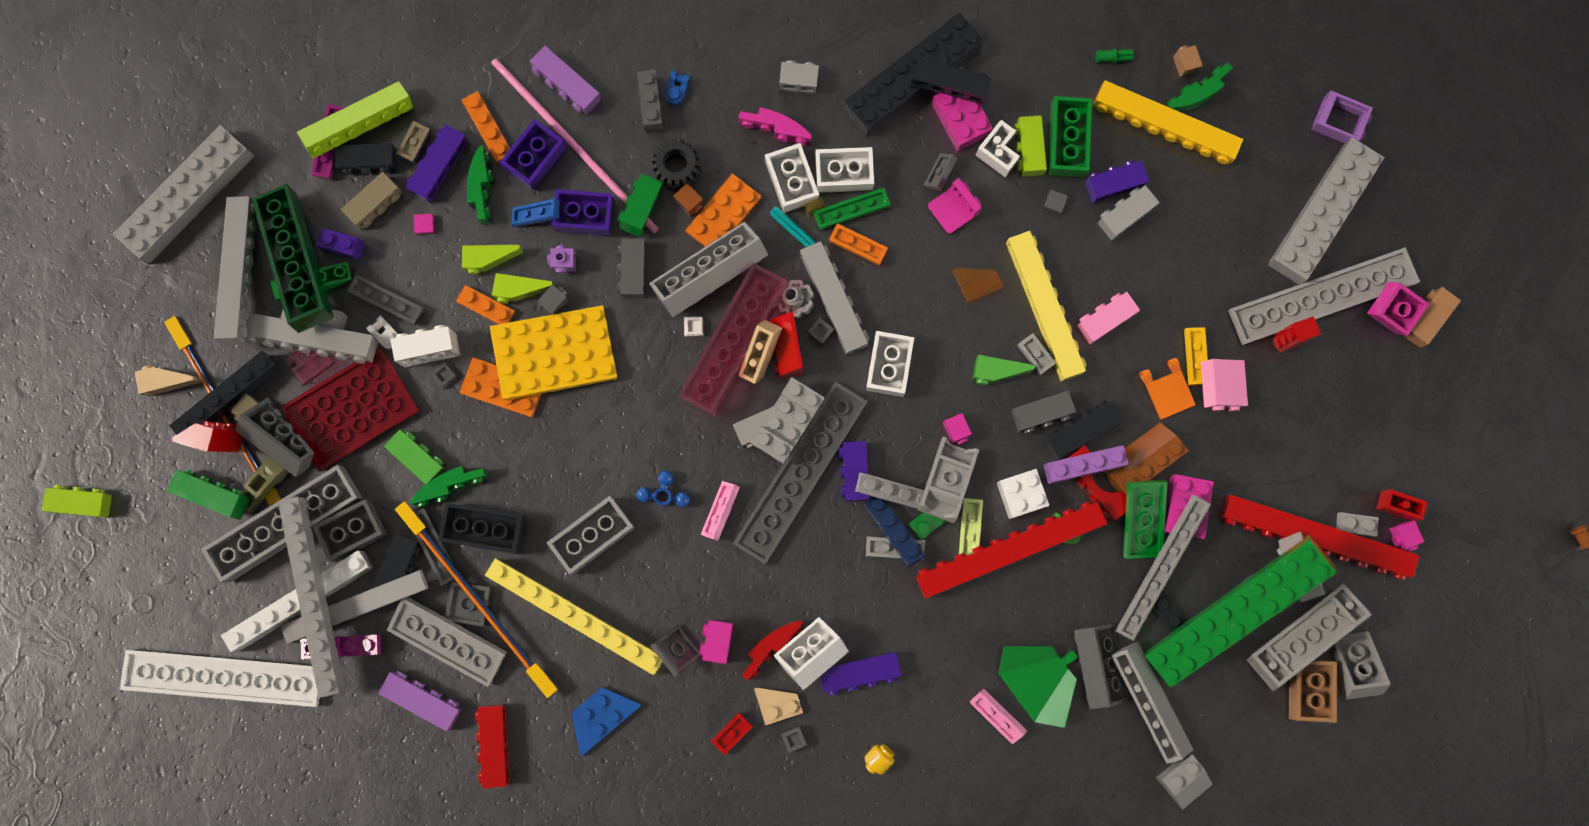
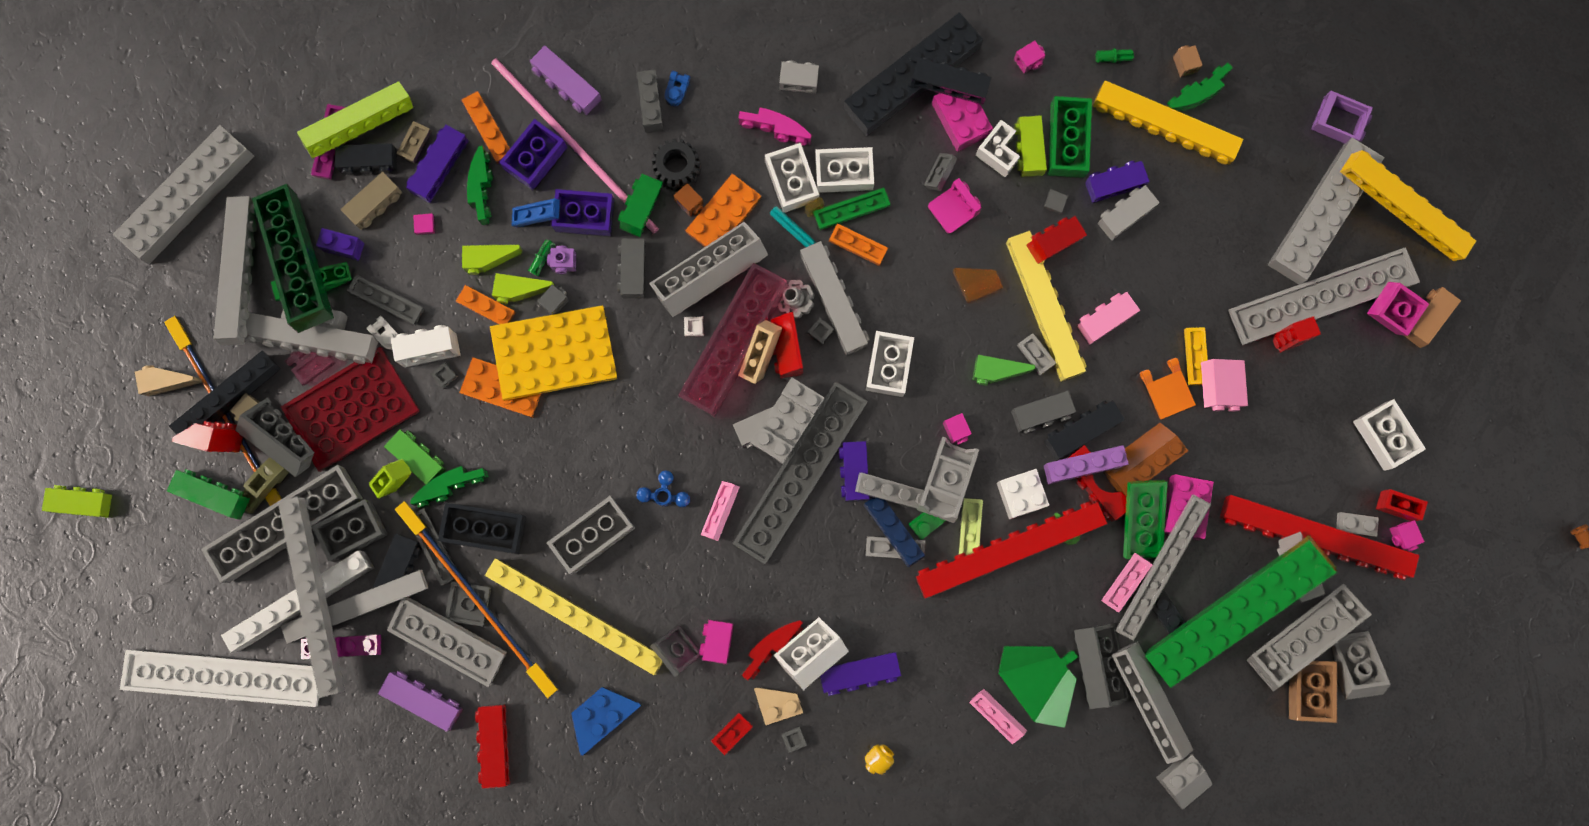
(390, 478): none -> lime brick
(541, 257): none -> green axle
(1030, 57): none -> dark pink brick
(1055, 239): none -> red brick
(1126, 582): none -> bright pink plate
(1389, 435): none -> white brick
(1408, 205): none -> yellow brick

